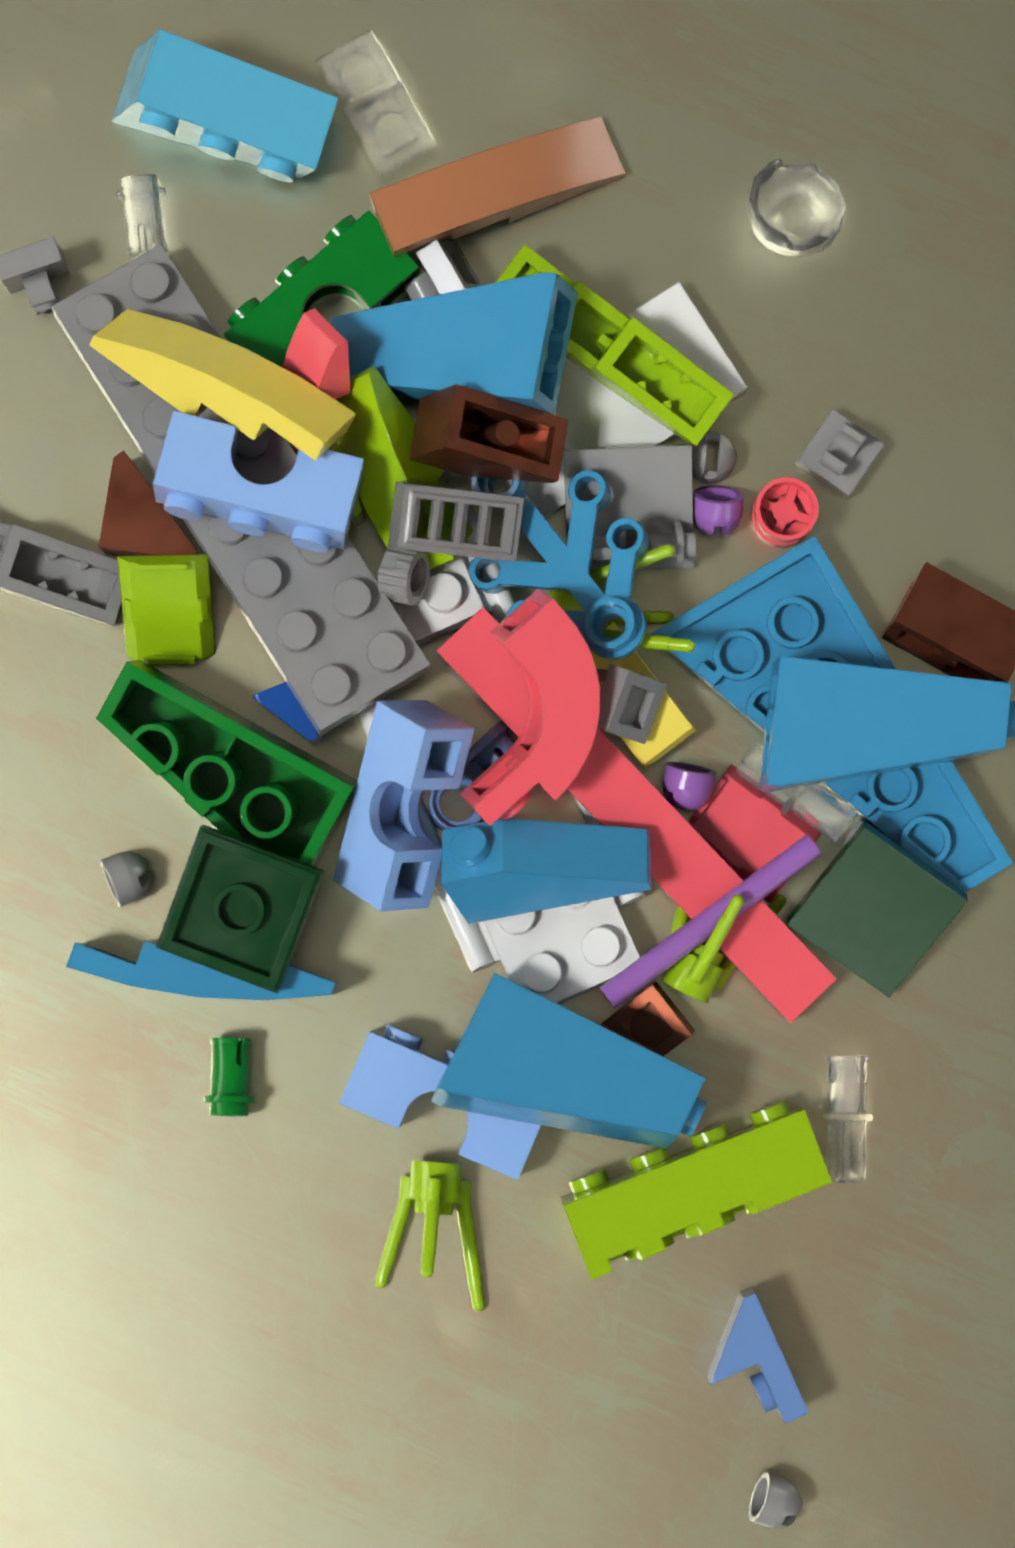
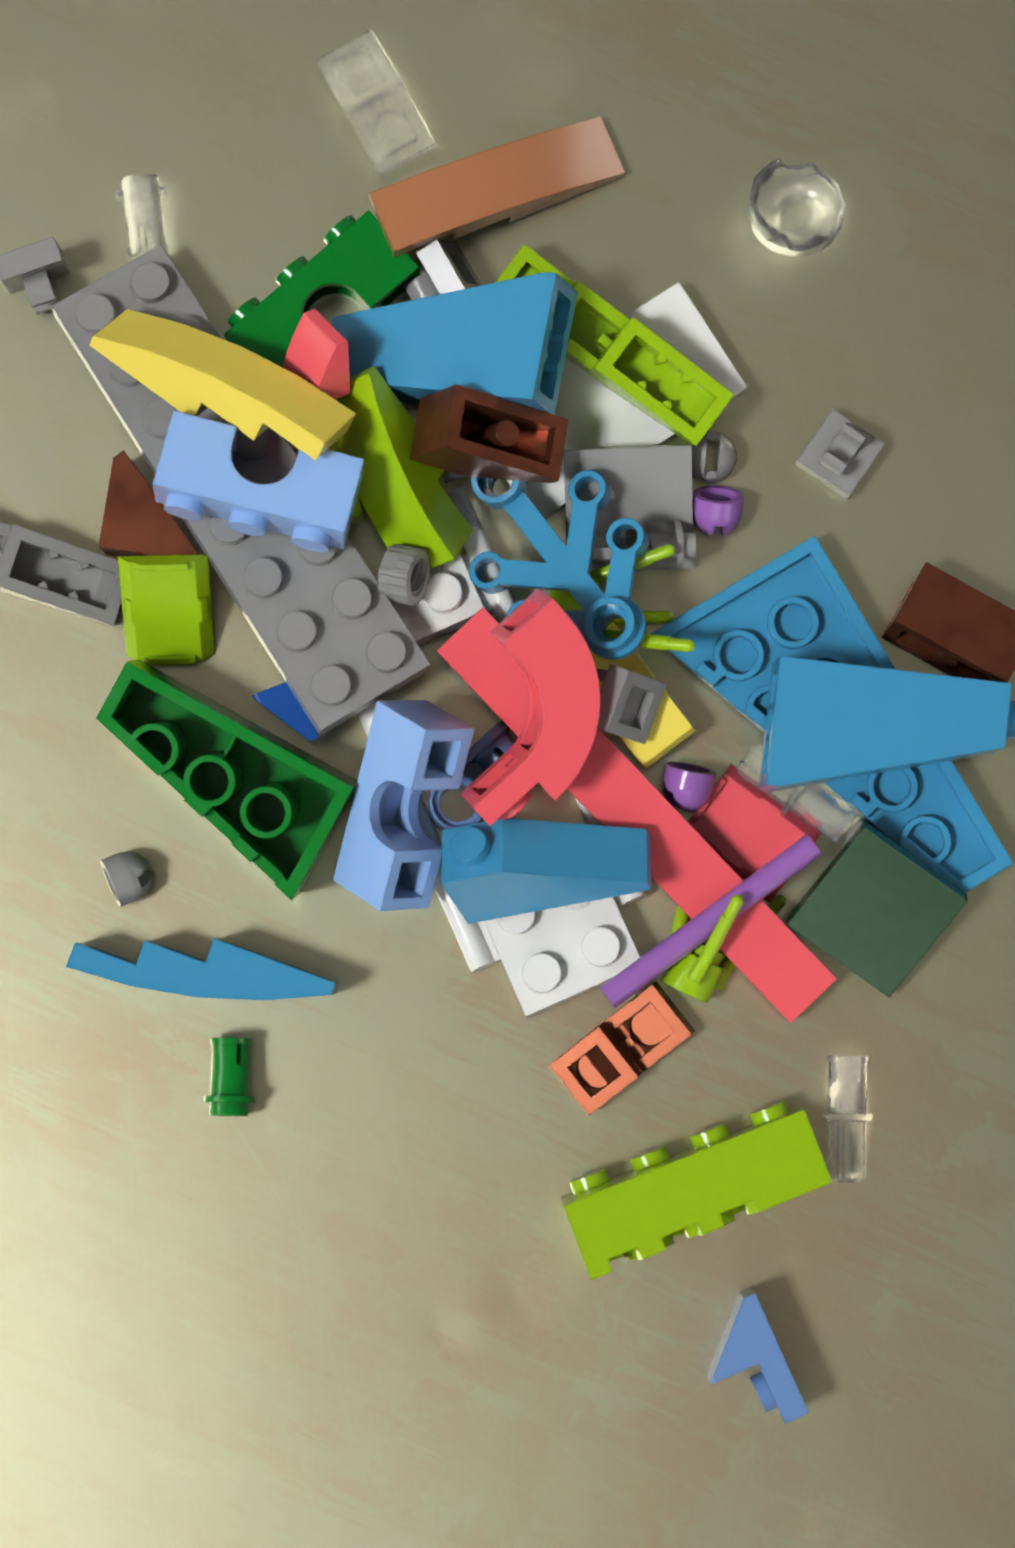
(224, 106): medium azure wedge -> none
(240, 908): dark green tile -> none
(395, 1073): light blue arch -> none
(406, 516): light grey slope -> none
(435, 1190): lime plant -> none
(565, 1072): dark azure slope -> none
(774, 1502): light grey hinge -> none
(788, 502): coral wheel -> none

